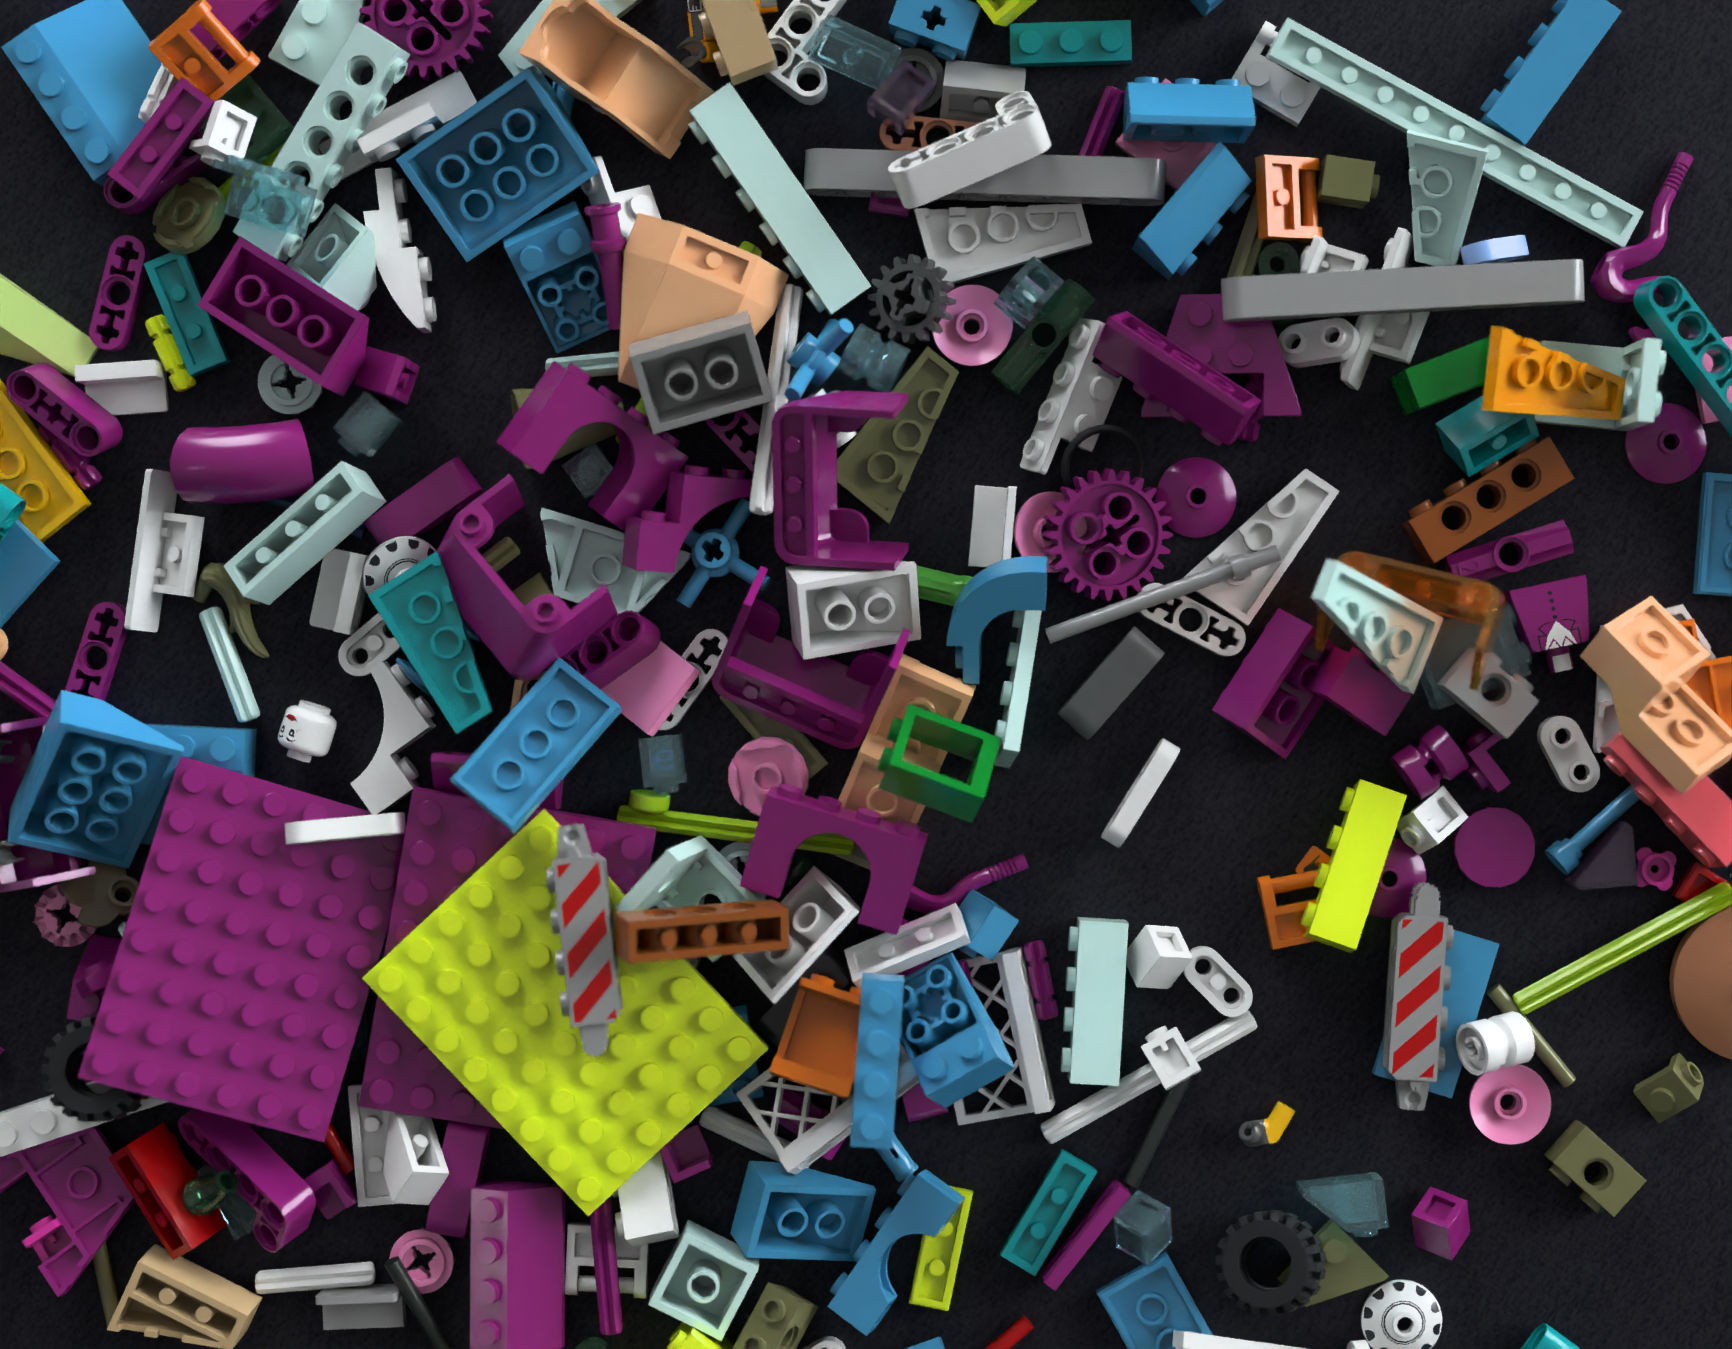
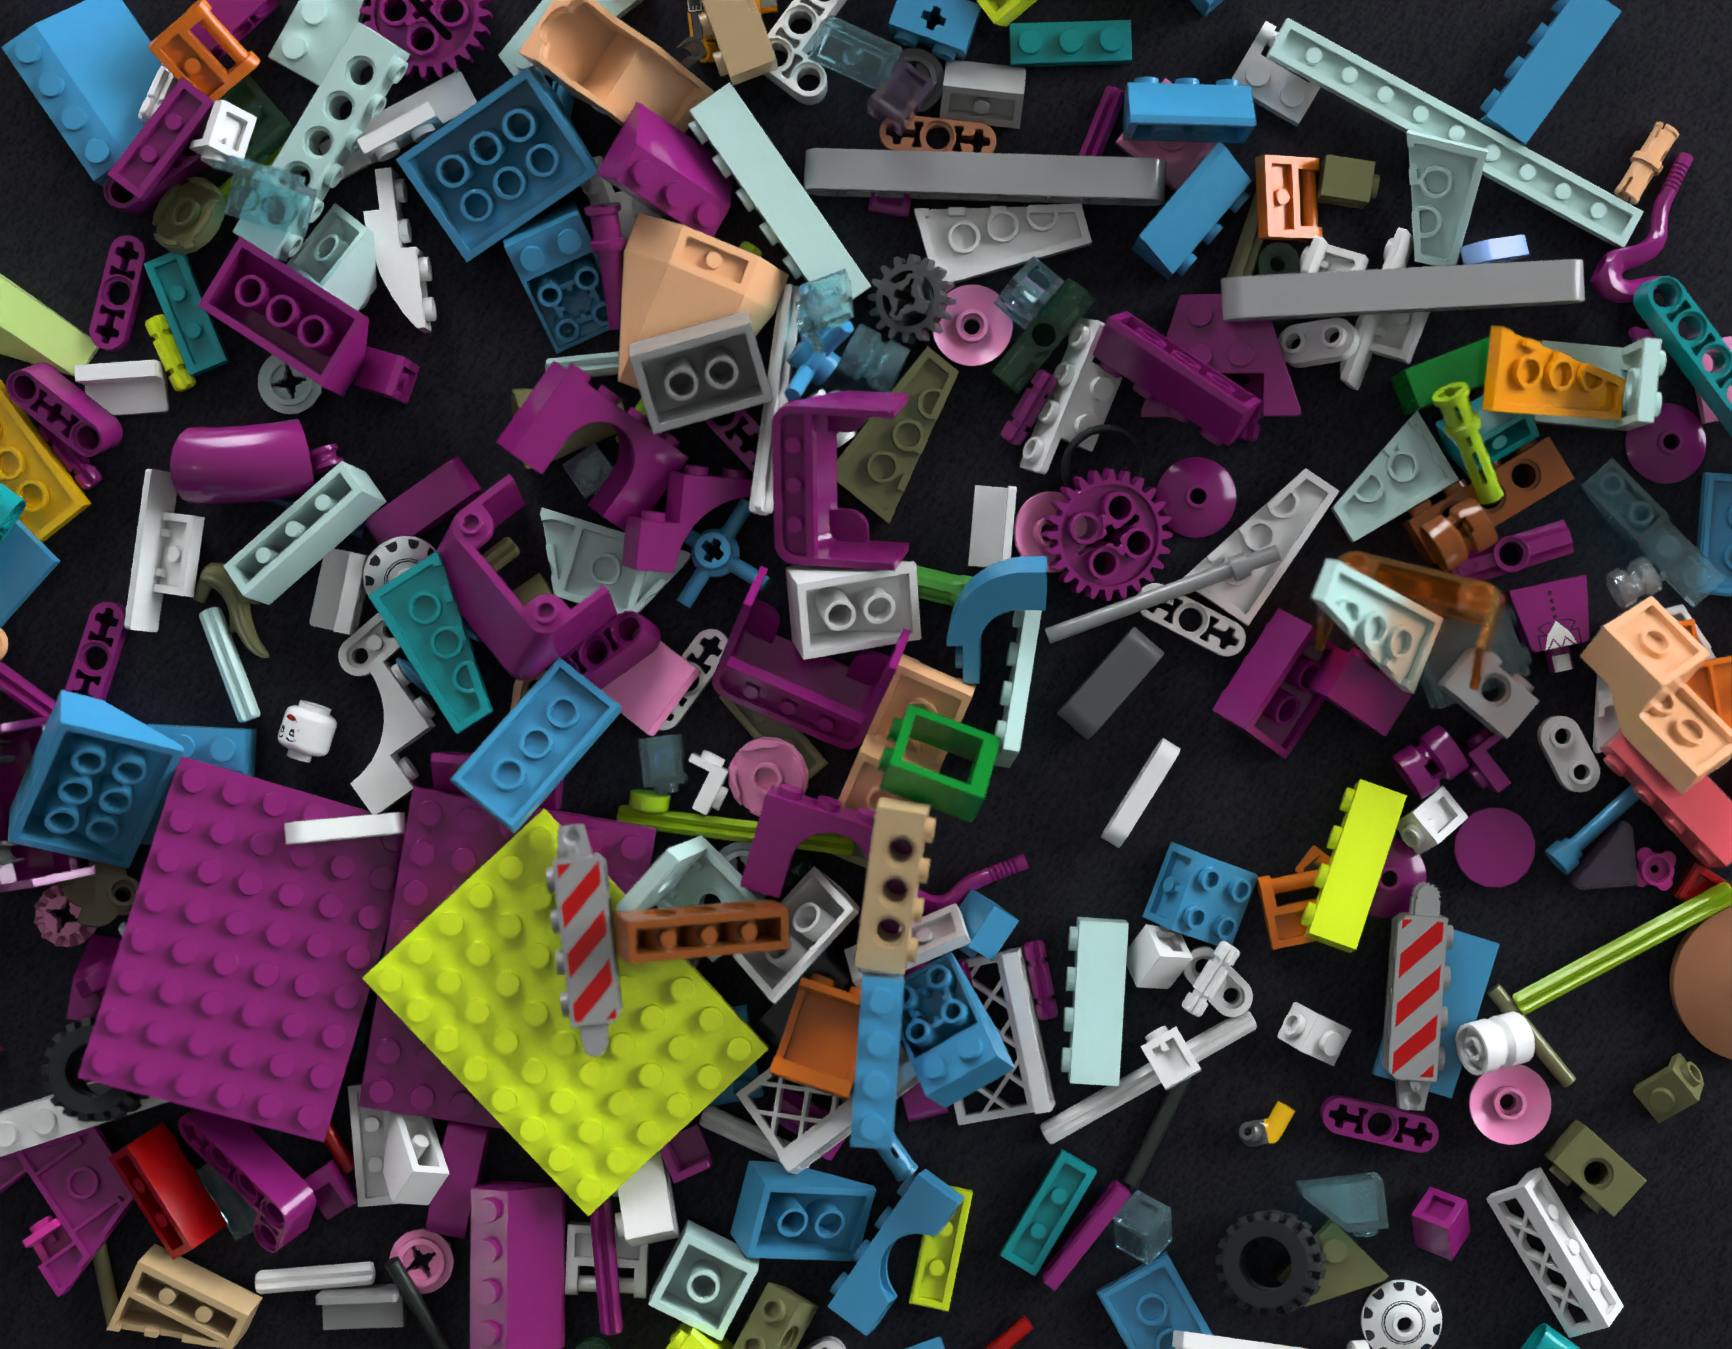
(207, 1192): cone -> none
(324, 458): none -> magenta bush
(366, 426): clear light blue brick -> none
(667, 172): none -> magenta slope
(712, 792): none -> white bracket
(824, 304): none -> clear light blue bracket
(875, 946): none -> tan brick
(972, 153): white beam -> none
(1029, 407): none -> magenta axle
(1200, 895): none -> dark azure bracket
(1210, 978): none -> white axle
(1313, 1034): none -> white bracket
(1395, 481): none -> light aqua wing
(1410, 1120): none -> magenta beam
(1445, 540): none -> dark orange wheel
(1465, 425): none -> lime pin
(1564, 1253): none -> white fence
(1632, 582): none -> clear wheel
(1646, 163): none -> light nougat pin
(1650, 533): none -> clear light blue slope

